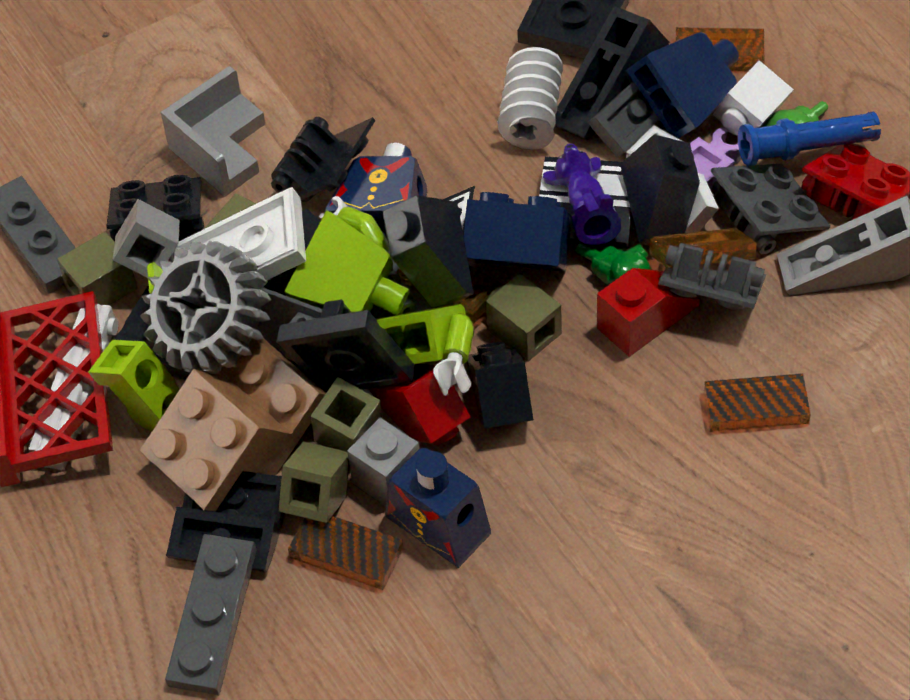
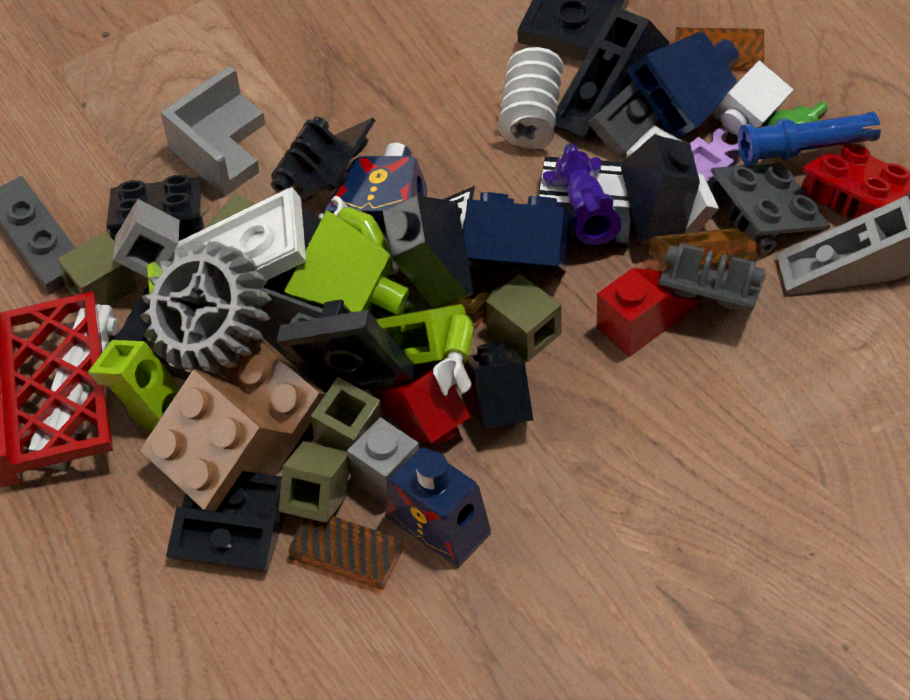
(211, 614): dark grey plate -> none
(613, 262): green piece -> none
(757, 402): clear orange tile -> none

